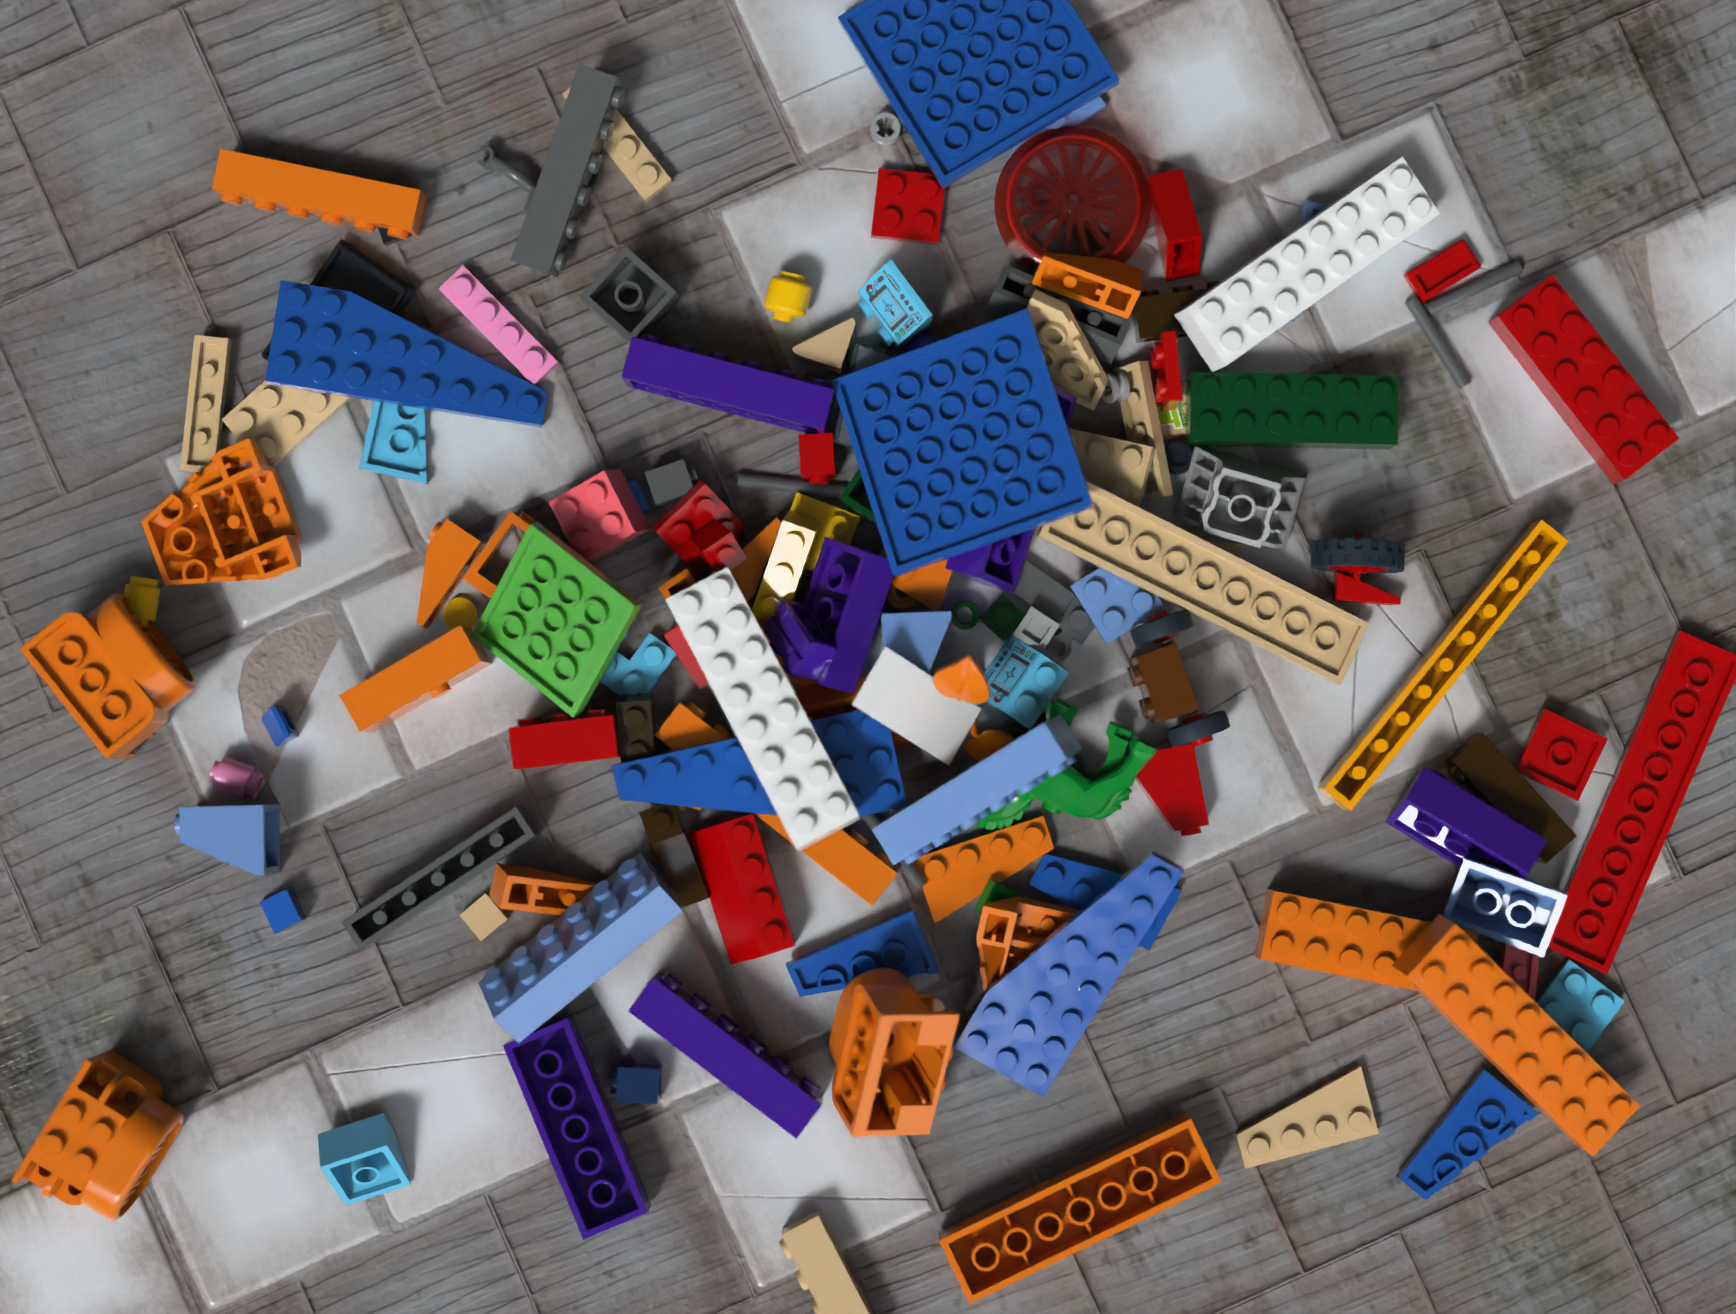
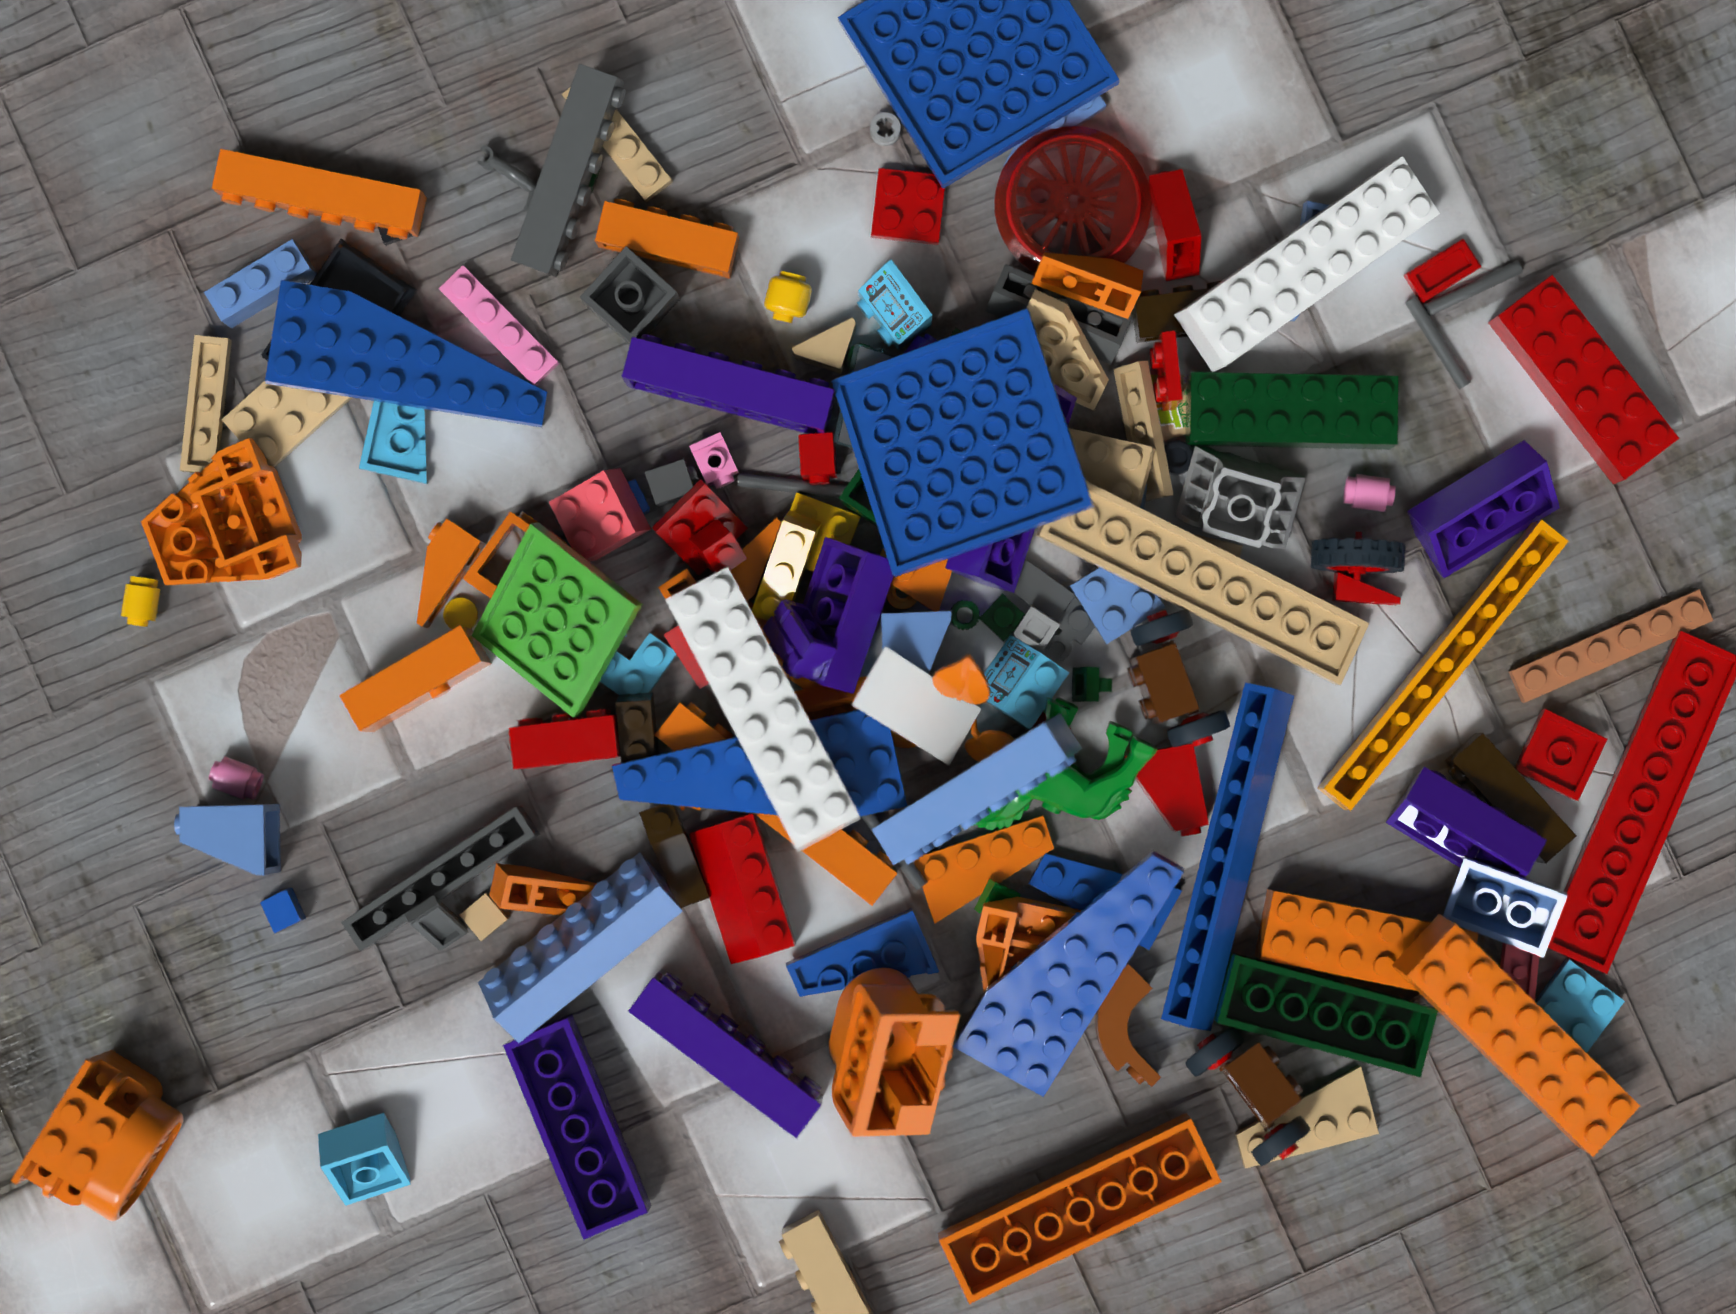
(111, 674): orange brick -> none
(259, 283): none -> medium blue brick
(279, 725): blue slope -> none
(436, 923): none -> dark grey tile
(637, 1083): dark blue brick -> none
(668, 238): none -> orange brick
(711, 447): none -> bright pink brick
(1087, 684): none -> dark green tile
(1112, 1025): none -> dark orange arch
(1116, 388): light grey bush -> none
(1227, 857): none -> blue brick
(1260, 1087): none -> brick
(1325, 1014): none -> dark green brick
(1369, 492): none -> bright pink brick
(1466, 1132): blue wing -> none
(1484, 508): none -> dark purple slope
(1610, 646): none -> nougat plate

